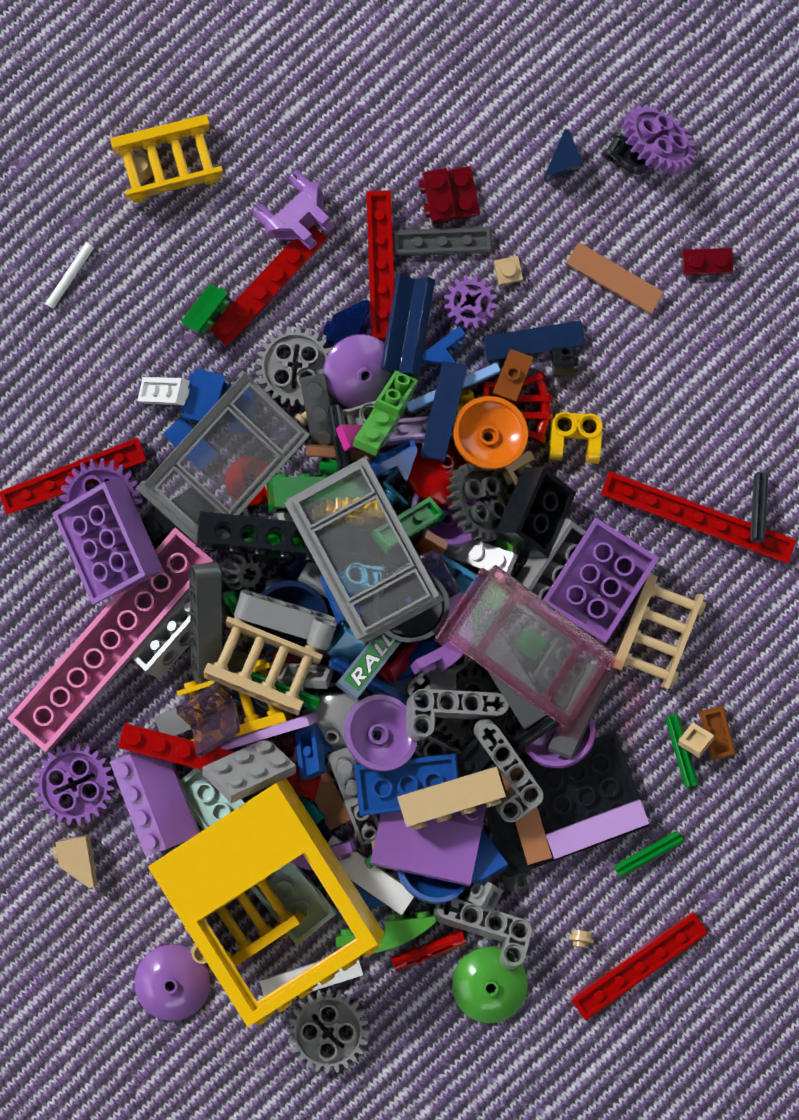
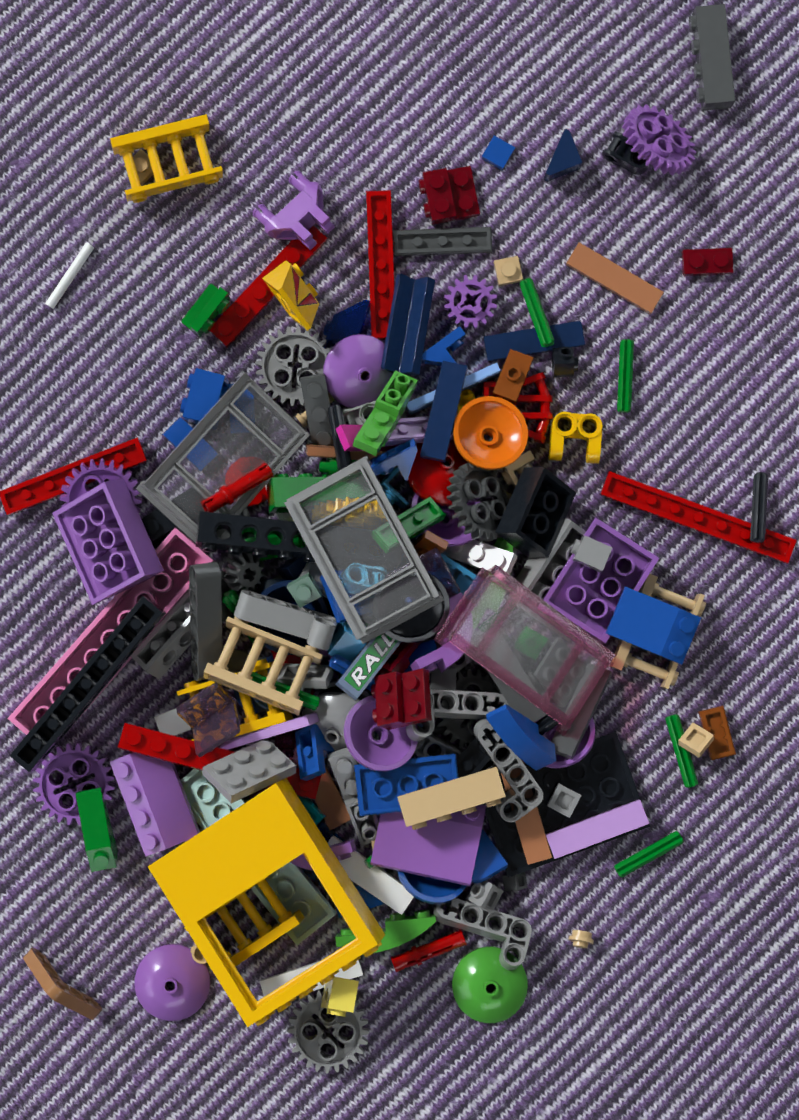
(57, 989): none -> medium nougat beam
(77, 859): tan slope -> none
(87, 684): none -> black brick
(97, 830): none -> green slope
(163, 391): white plate -> none
(229, 493): none -> red pin
(293, 293): none -> yellow slope
(304, 590): none -> sand green plate
(339, 996): none -> light yellow brick
(401, 699): none -> dark red plate
(498, 152): none -> blue tile
(522, 737): none -> blue slope
(536, 312): none -> green axle
(563, 800): none -> light grey plate
(591, 553): none -> light grey brick
(625, 376): none -> green axle
(639, 965): red tile -> none
(653, 625): none -> blue slope
(712, 57): none -> dark grey brick

